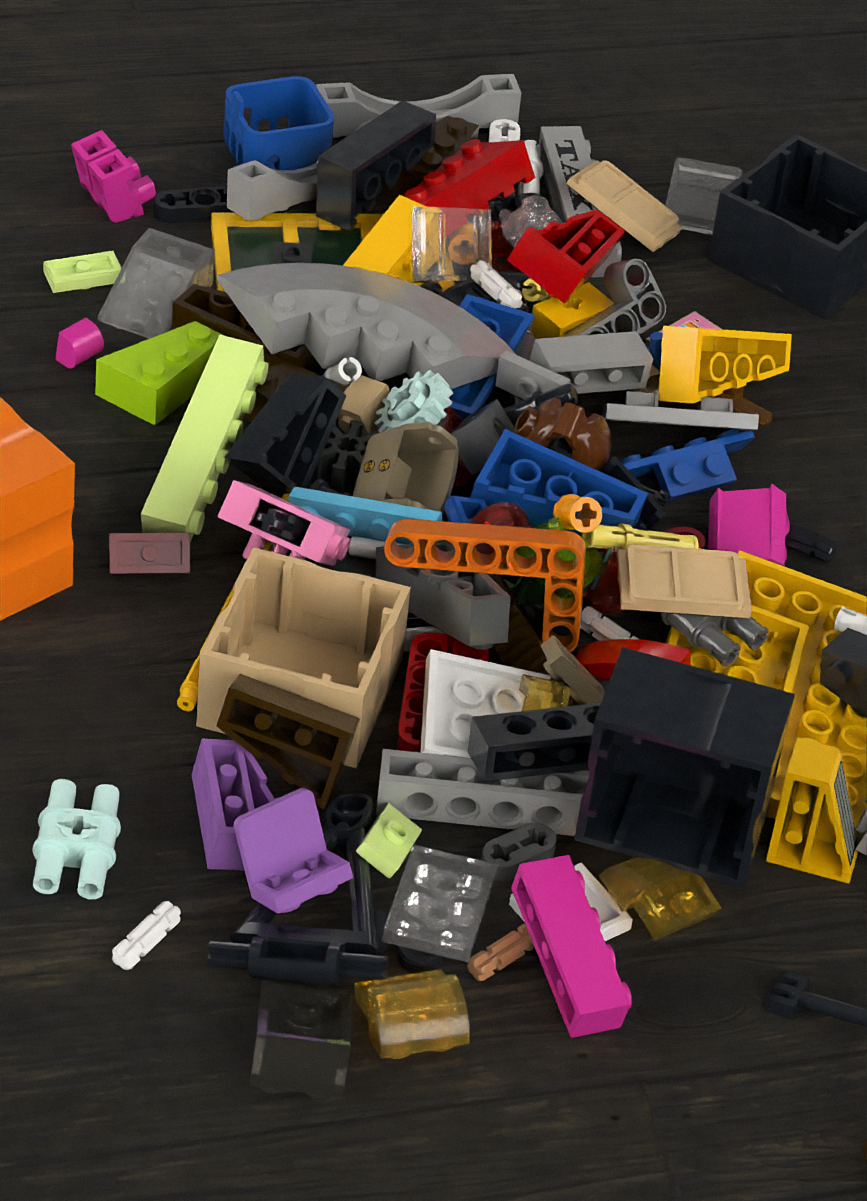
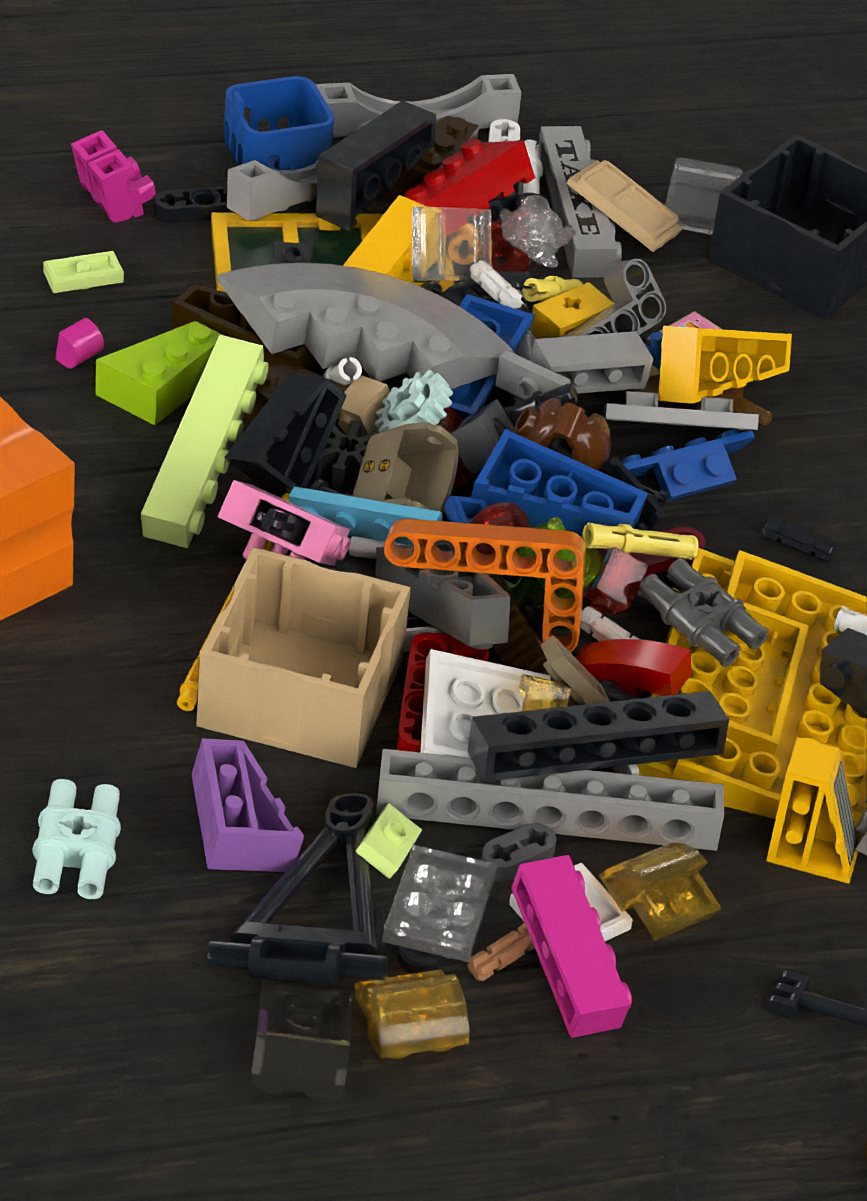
(146, 935): white axle -> none
(149, 553): plate -> none
(151, 279): clear slope -> none
(287, 853): medium lavender bracket -> none
(289, 733): dark brown wedge -> none
(566, 253): red wedge -> none
(589, 516): light orange bush -> none
(683, 581): tan piece -> none
(683, 766): black tile -> none
(750, 522): dark pink slope -> none

